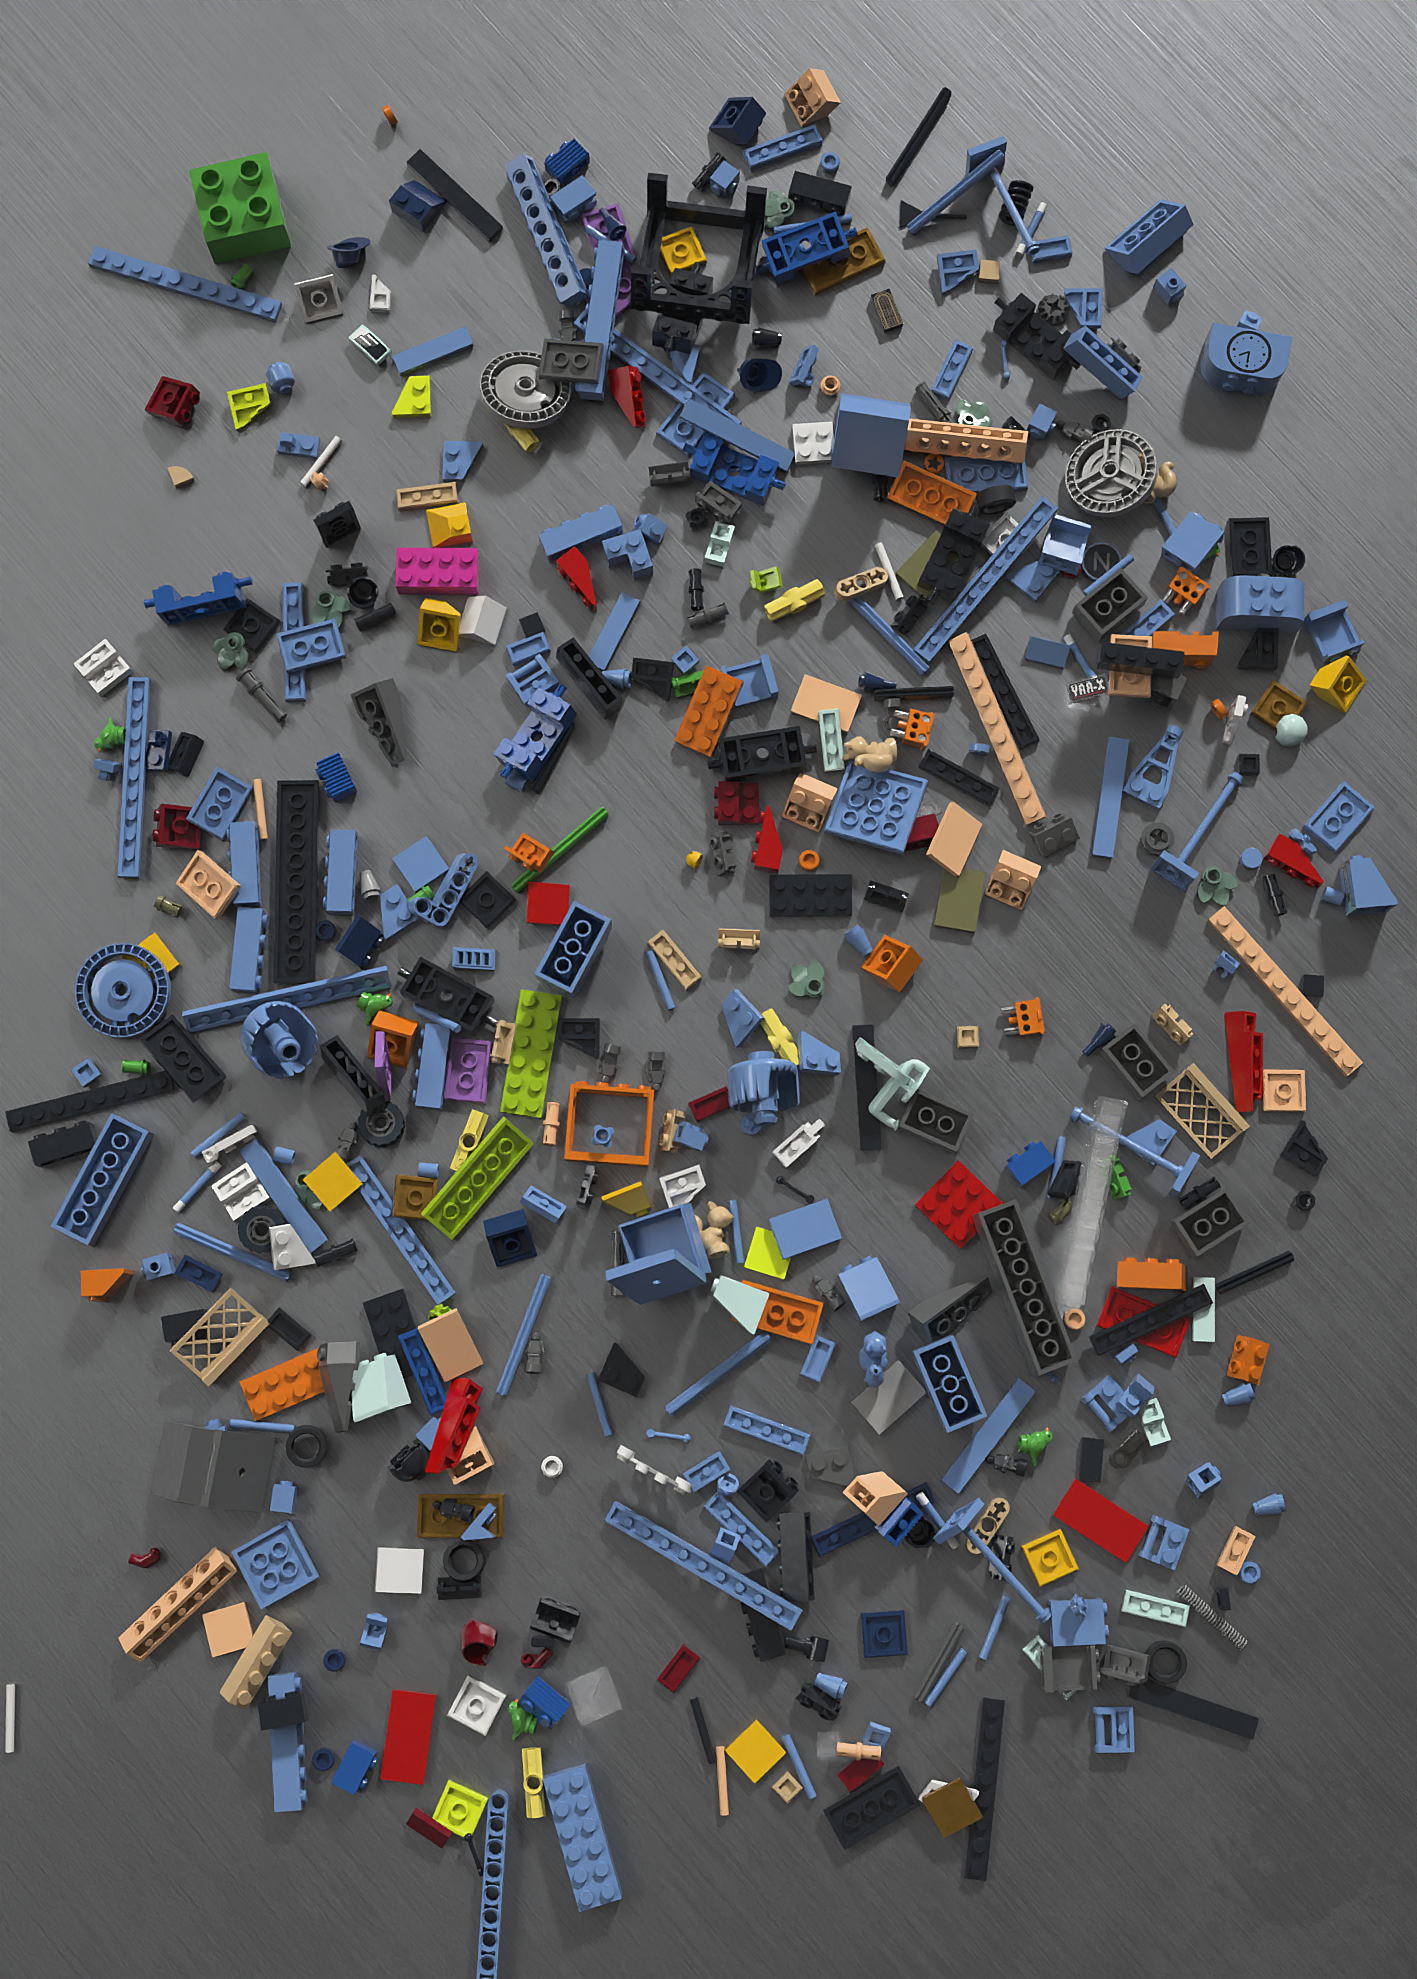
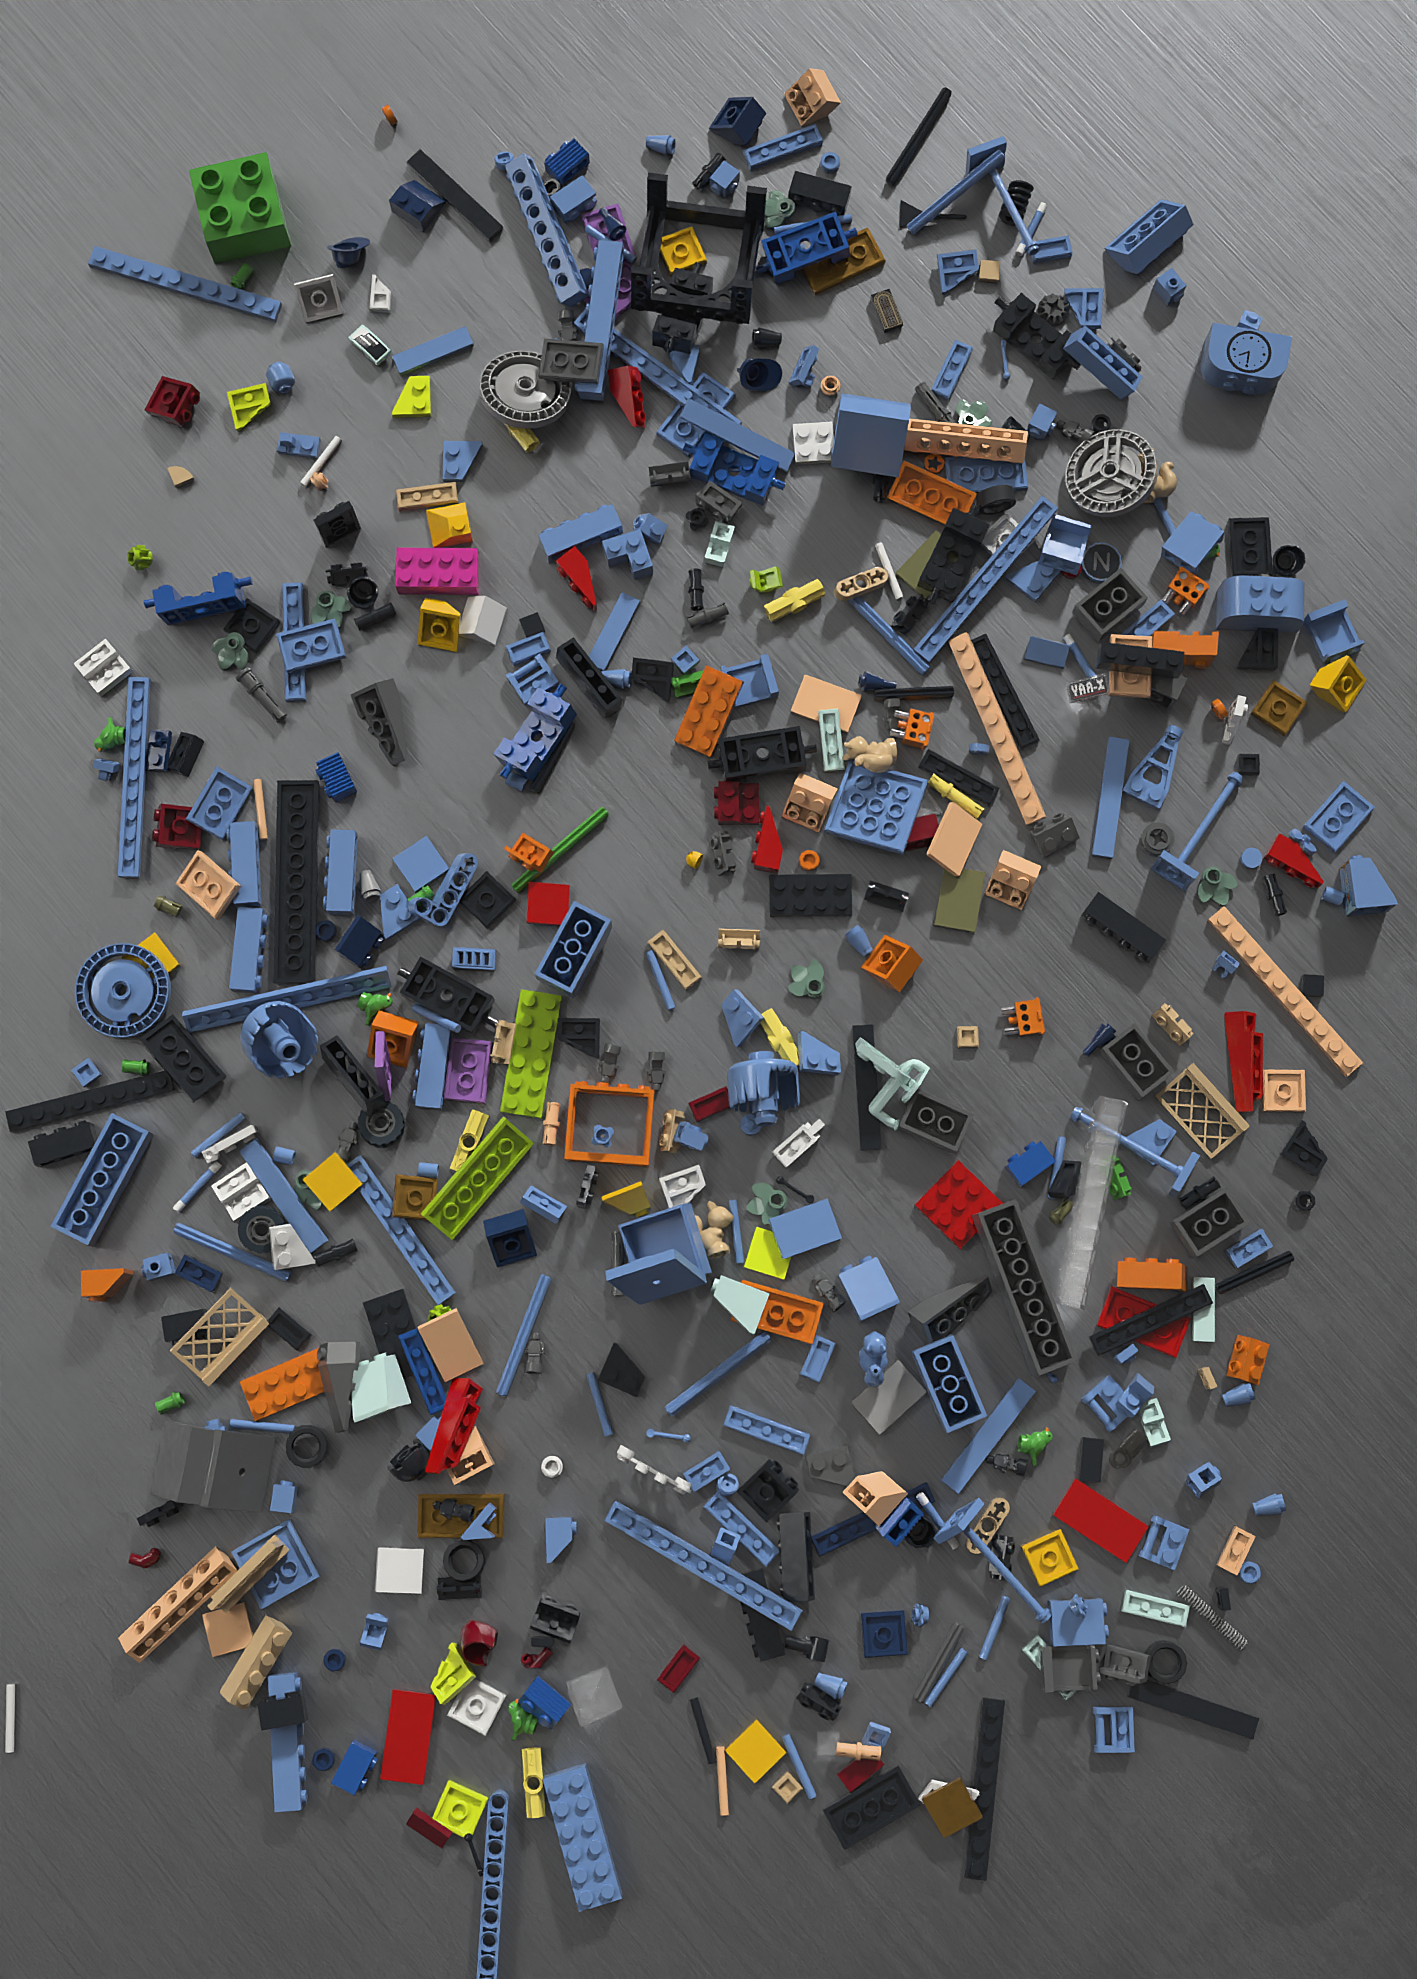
(139, 557): none -> lime gear
(152, 1517): none -> black wing
(170, 1403): none -> bright green pin
(249, 1574): none -> tan fence
(452, 1675): none -> neon yellow wing
(502, 159): none -> medium blue tile
(558, 1535): none -> medium blue slope
(663, 144): none -> medium blue cone
(763, 1202): none -> sand green plate
(920, 1615): none -> medium blue plate
(948, 791): none -> light yellow pin
(1074, 1319): light nougat tile -> none
(1122, 564): medium blue bar -> none
(1123, 927): none -> black brick
(1207, 1378): none -> tan tile
(1248, 1248): none -> medium blue plate
(1291, 730): light aqua hair -> none

